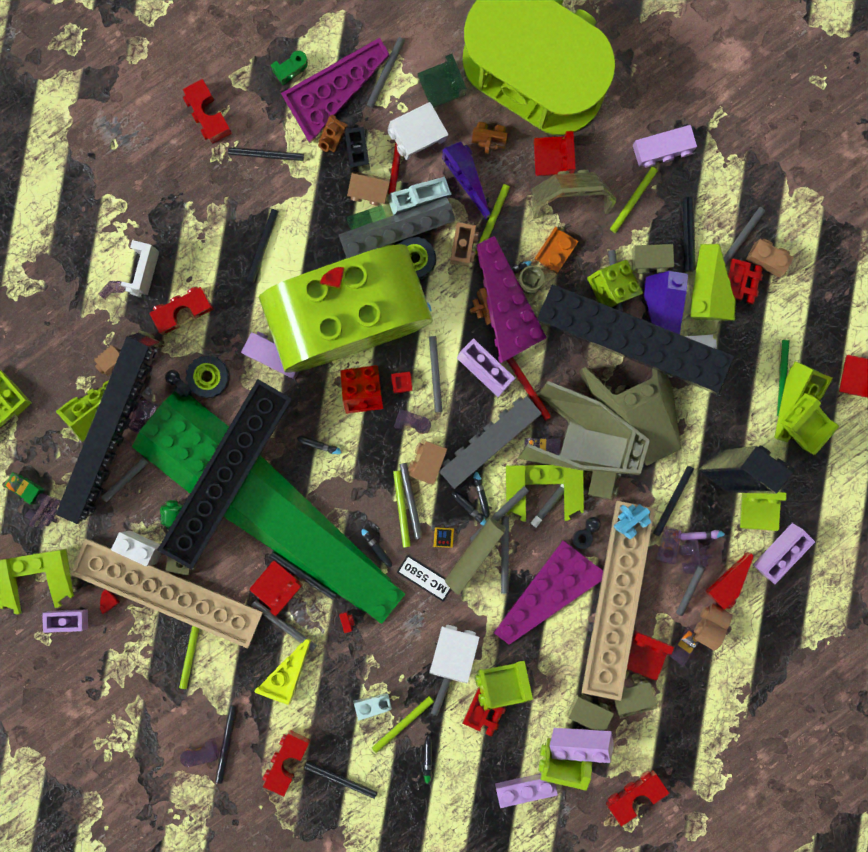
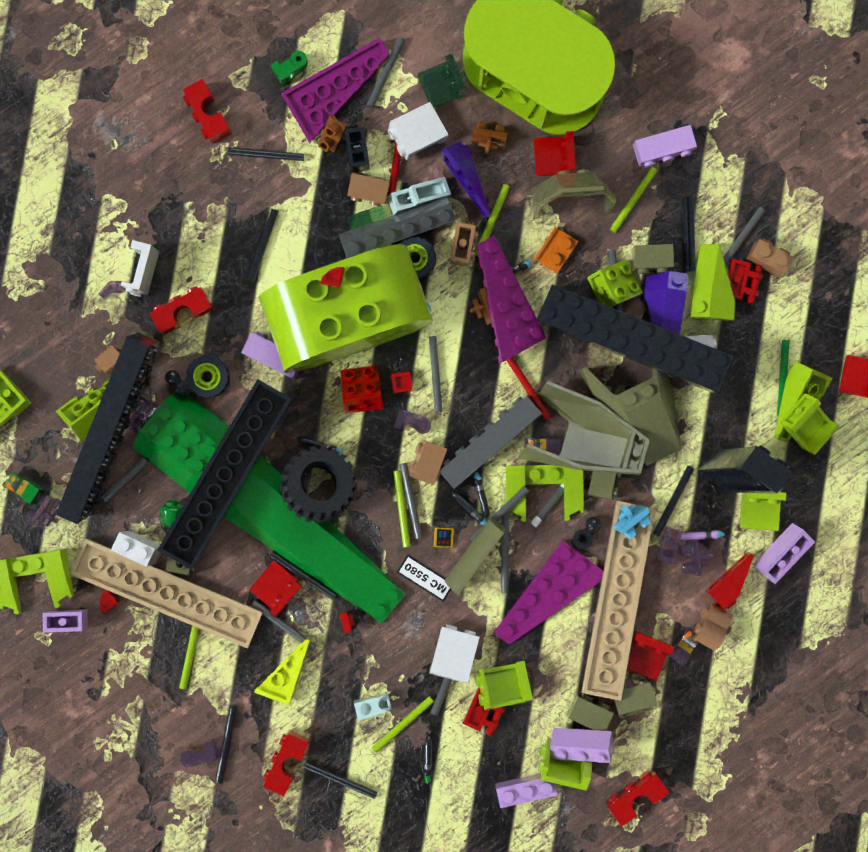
(335, 466): none -> black tyre
(376, 547): black piece -> none
(485, 367): lavender brick -> none
(531, 279): olive wheel -> none
(690, 590): dark grey bar -> none

